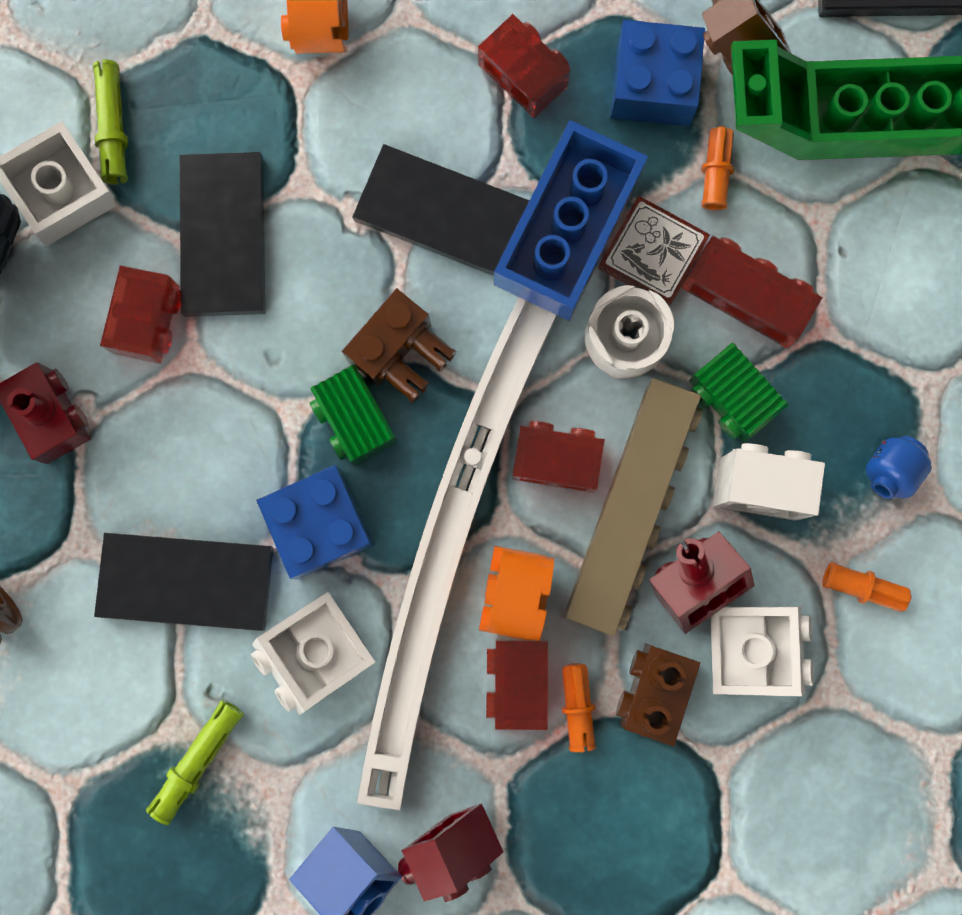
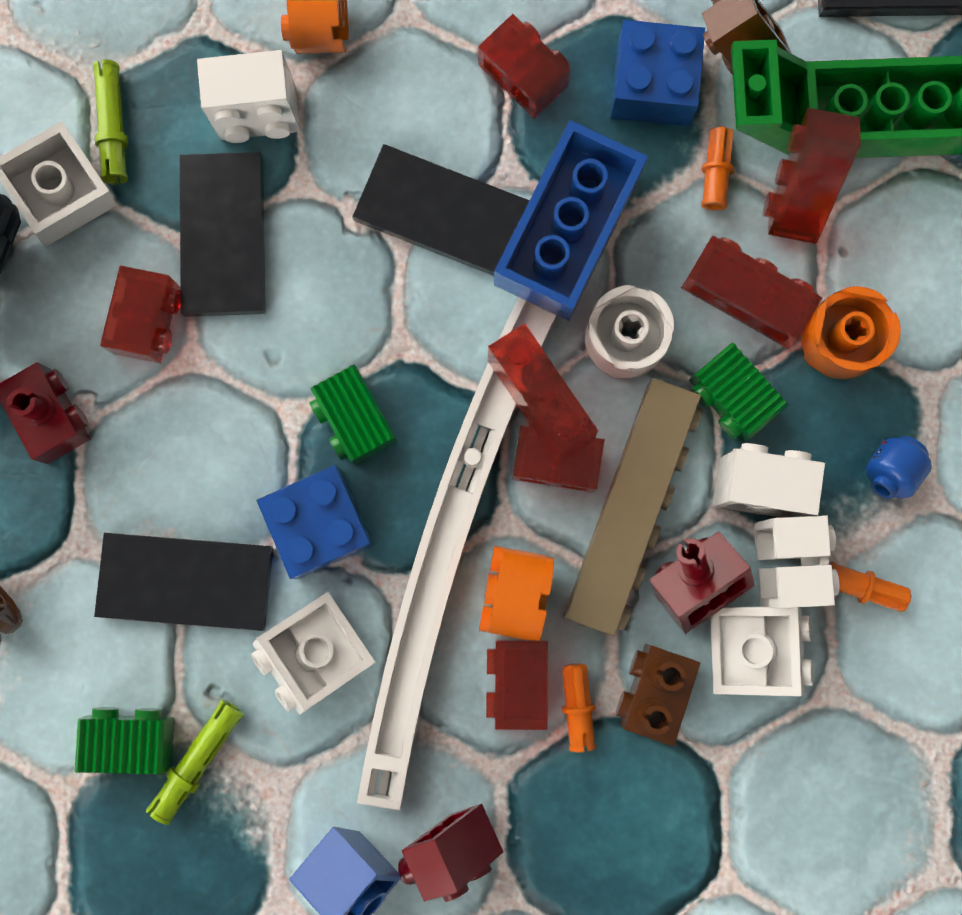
(124, 742): none -> green brick
(249, 95): none -> white brick
(389, 337): reddish brown brick -> none
(541, 394): none -> clear red brick
(653, 250): tile -> none
(794, 538): none -> white piece
(812, 175): none -> clear red brick
(867, 320): none -> orange brick

